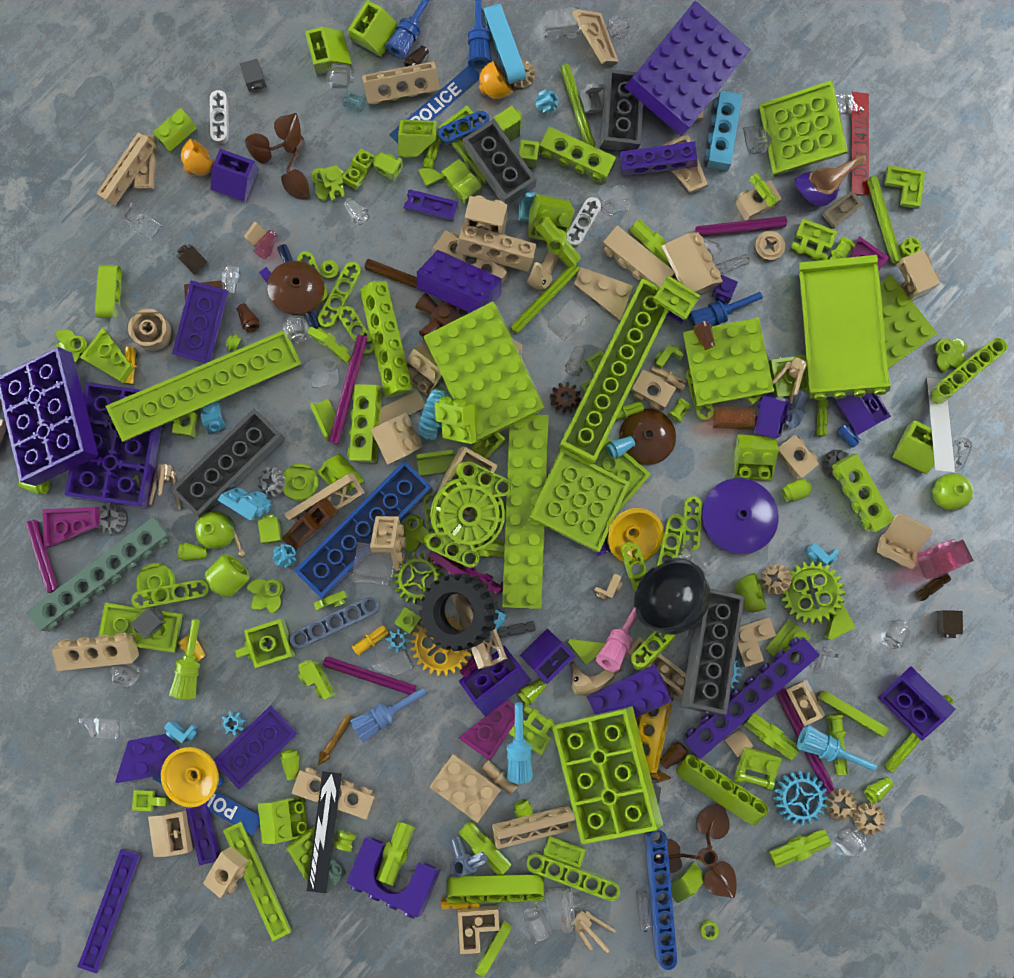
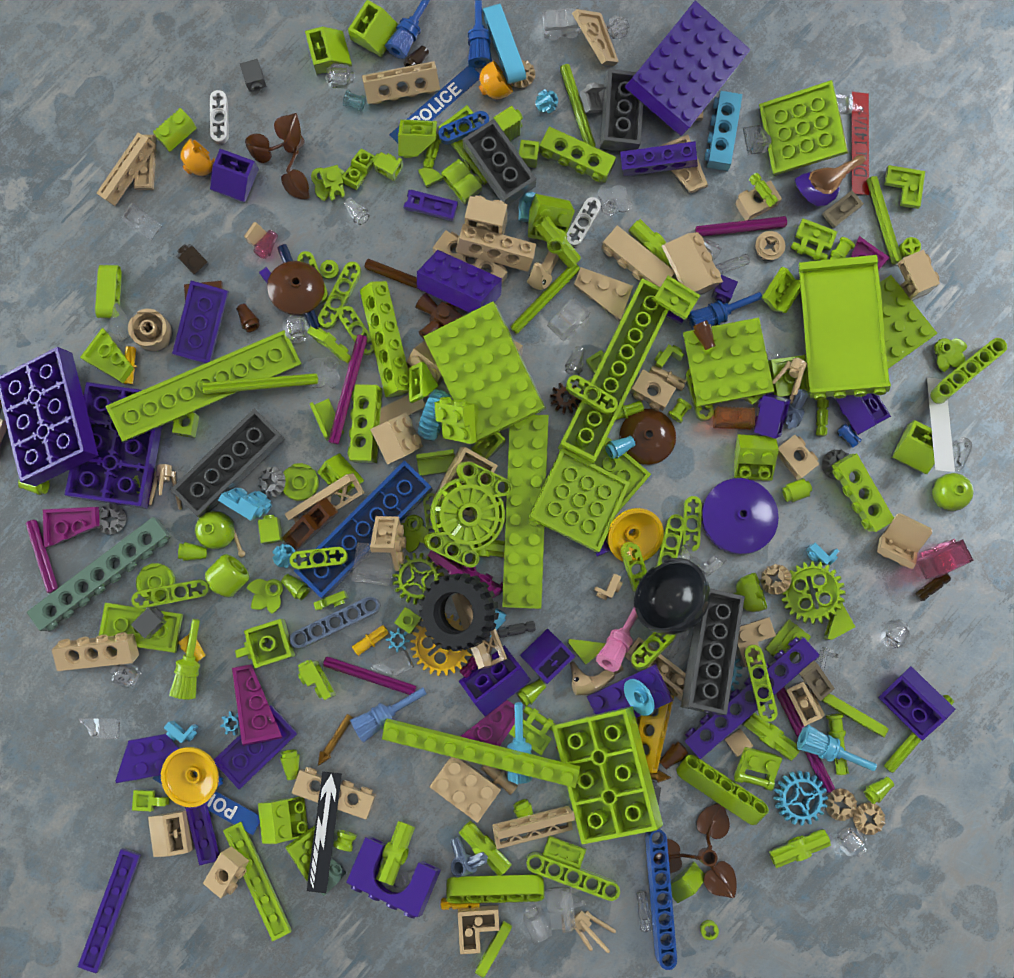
(68, 342): lime plate -> none
(212, 418): medium azure bracket -> none
(230, 277): clear cone -> none
(233, 342): lime plate -> none
(254, 712): none -> magenta wing
(260, 383): none -> lime axle
(296, 587): none -> lime cone
(303, 554): none -> lime beam
(420, 382): none -> lime slope
(481, 753): none -> lime plate
(589, 386): none -> lime beam
(639, 697): none -> medium azure dish
(762, 682): none -> lime beam
(782, 291): none -> lime bracket
(816, 680): none -> dark tan plate
(949, 623): dark brown brick -> none

